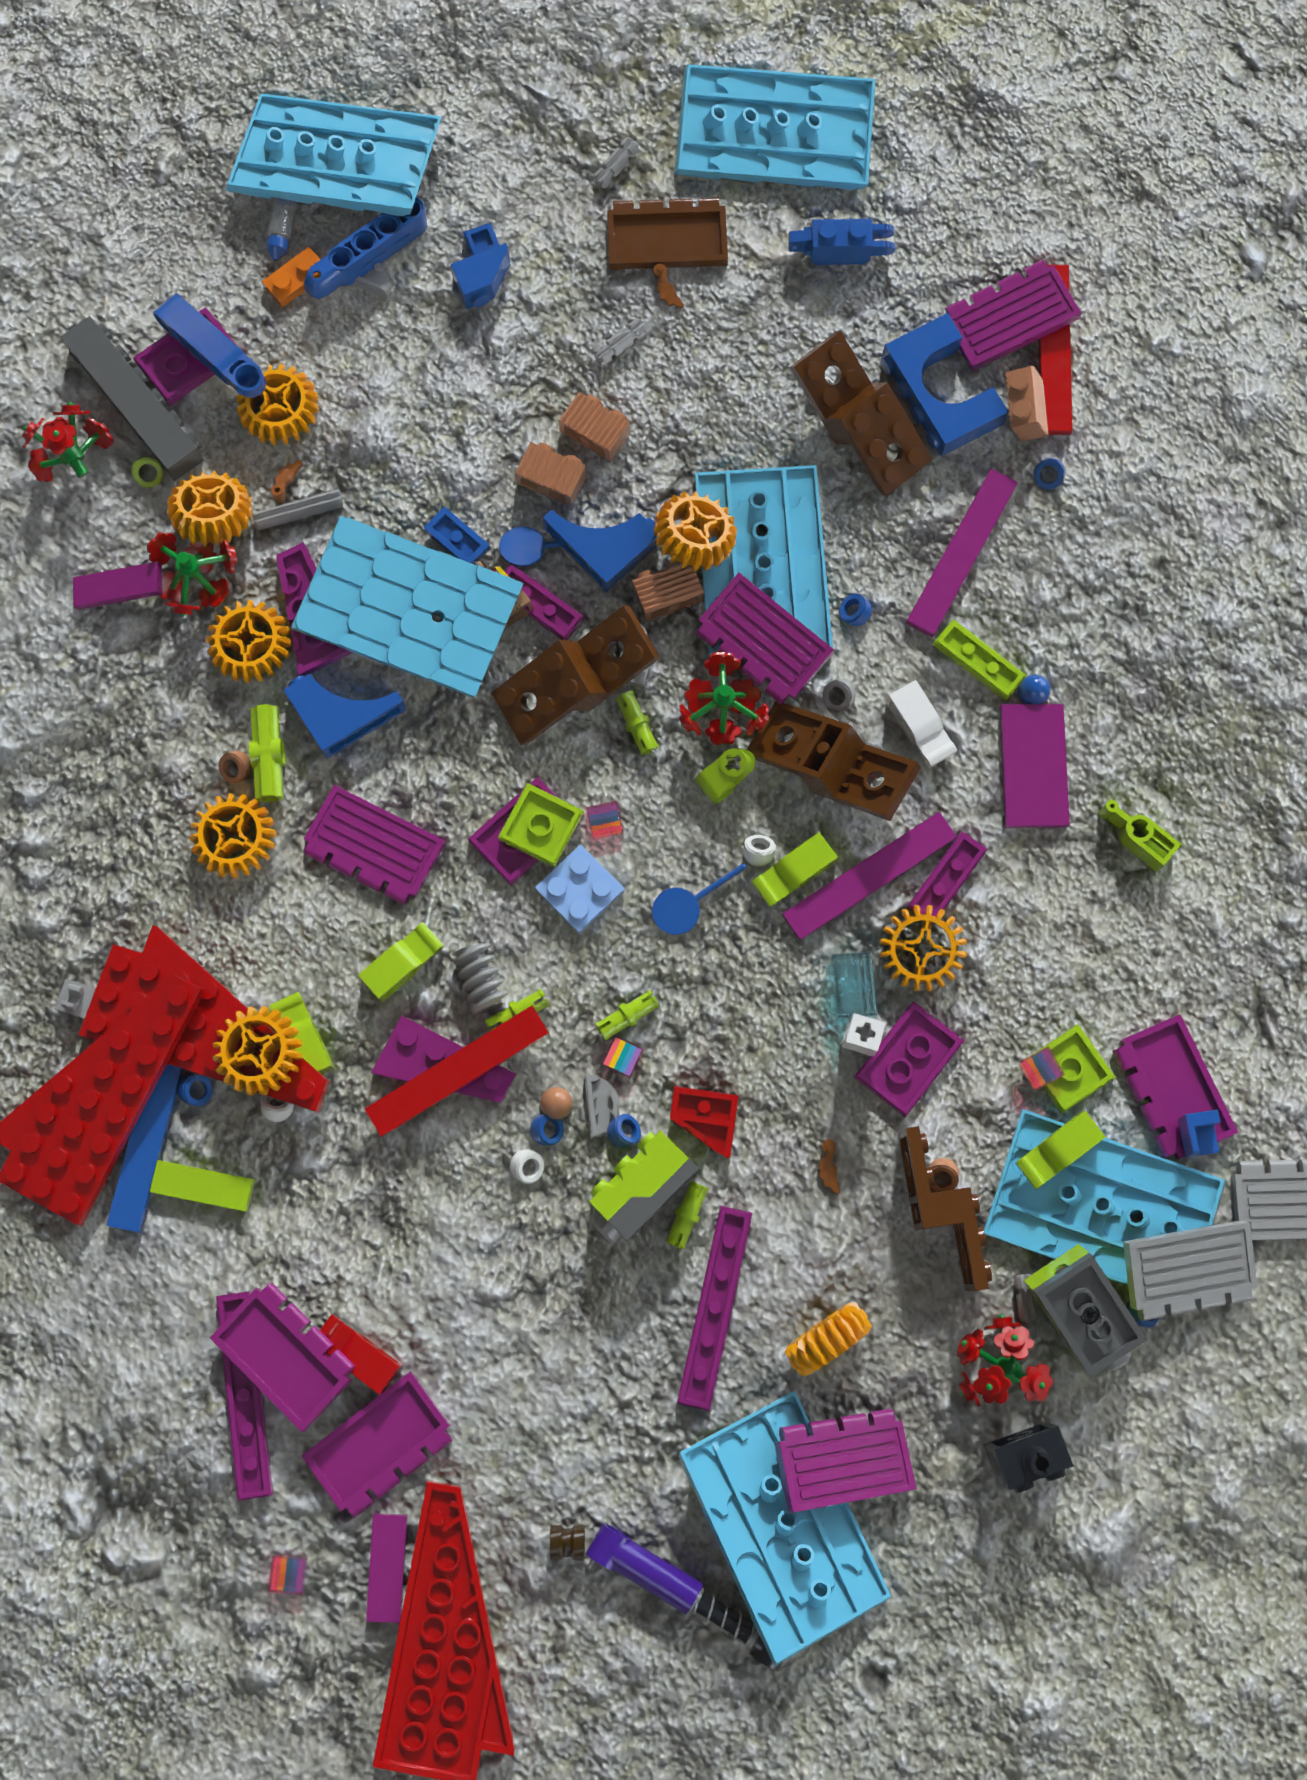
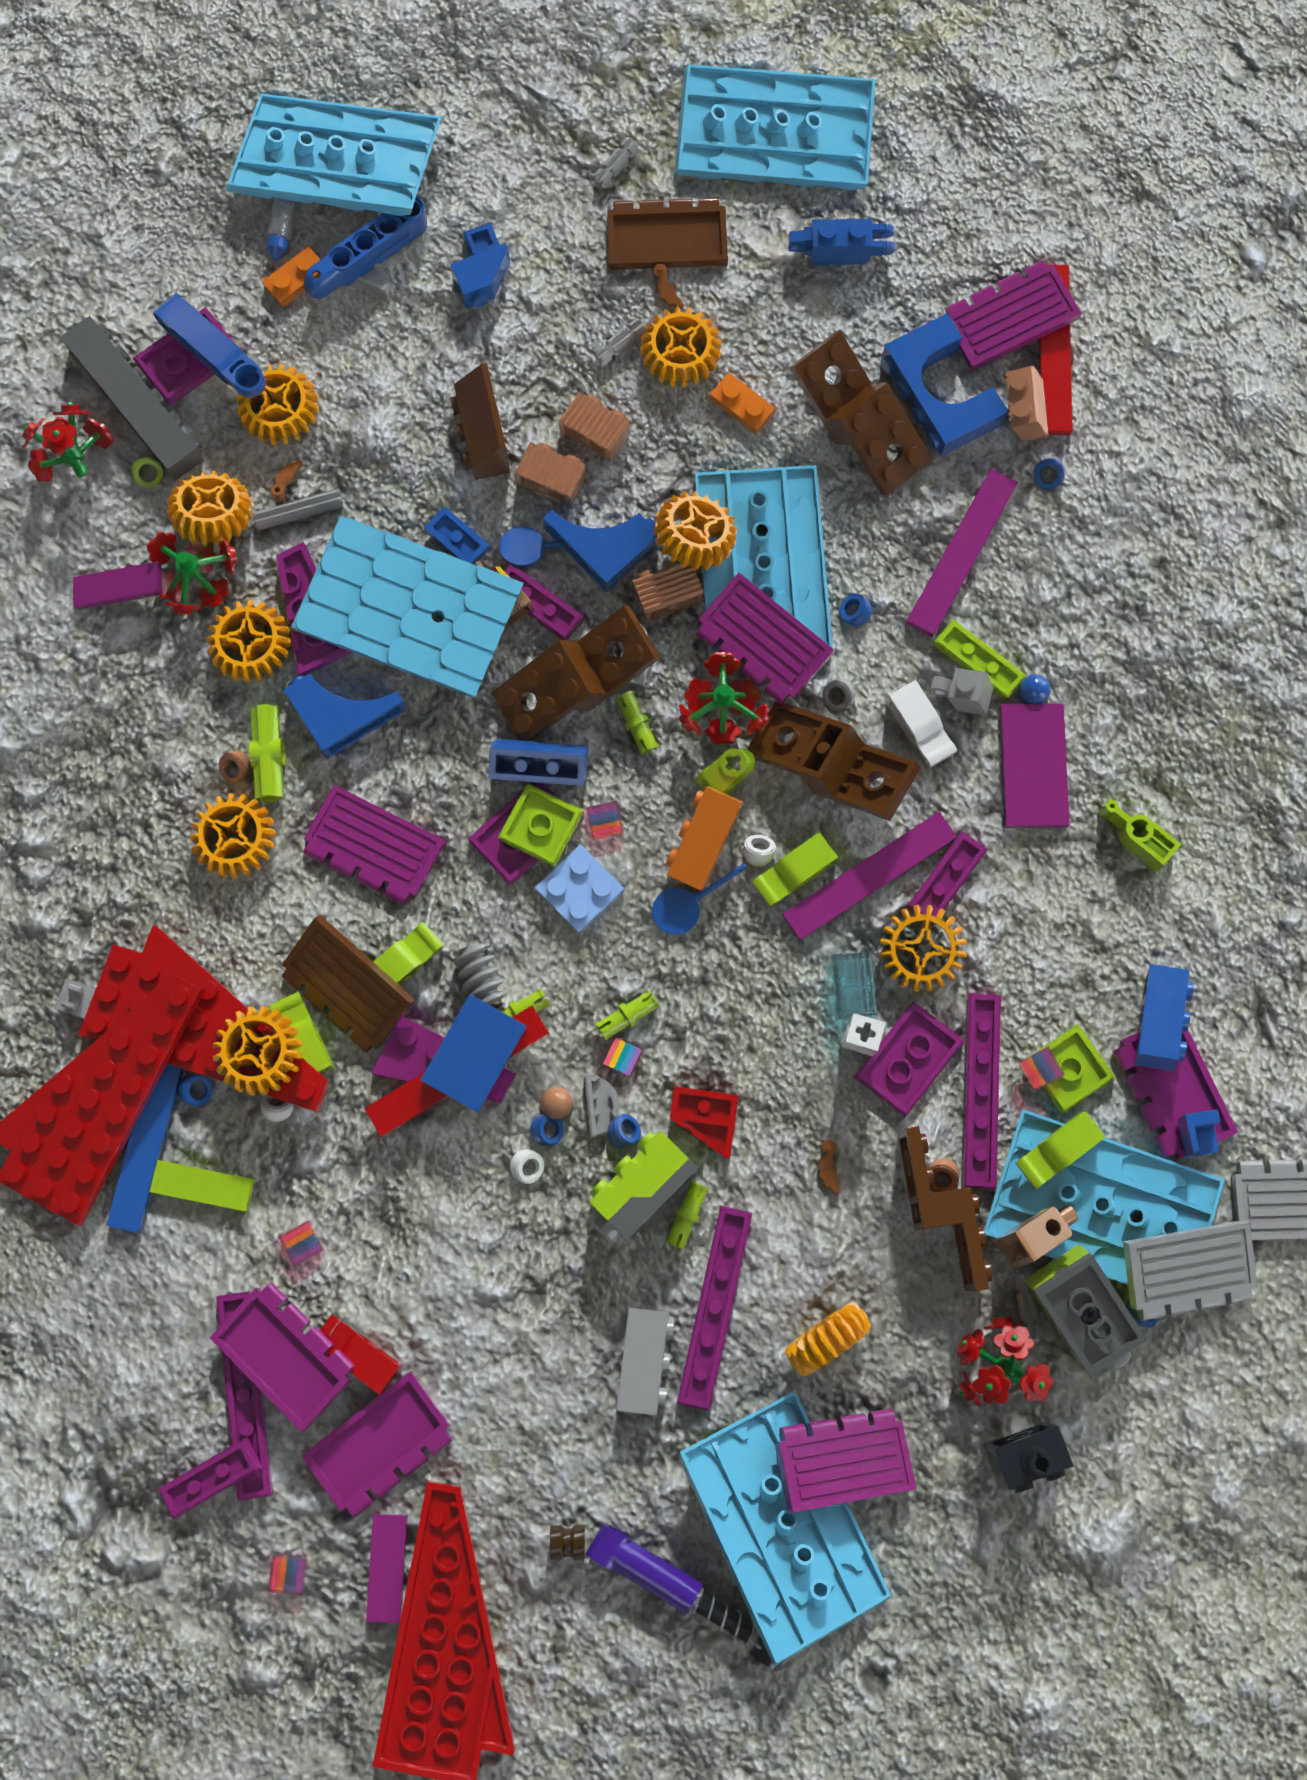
(210, 1478): none -> magenta tile
(301, 1243): none -> clear pink tile
(347, 983): none -> reddish brown hinge
(473, 1053): none -> blue tile
(480, 424): none -> reddish brown slope
(538, 762): none -> blue brick
(644, 1361): none -> light grey brick
(680, 359): none -> light orange gear
(703, 837): none -> orange brick
(742, 403): none -> orange plate
(968, 691): none -> light grey brick
(981, 1091): none -> magenta tile
(1037, 1235): none -> medium nougat torso
(1164, 1018): none -> blue brick

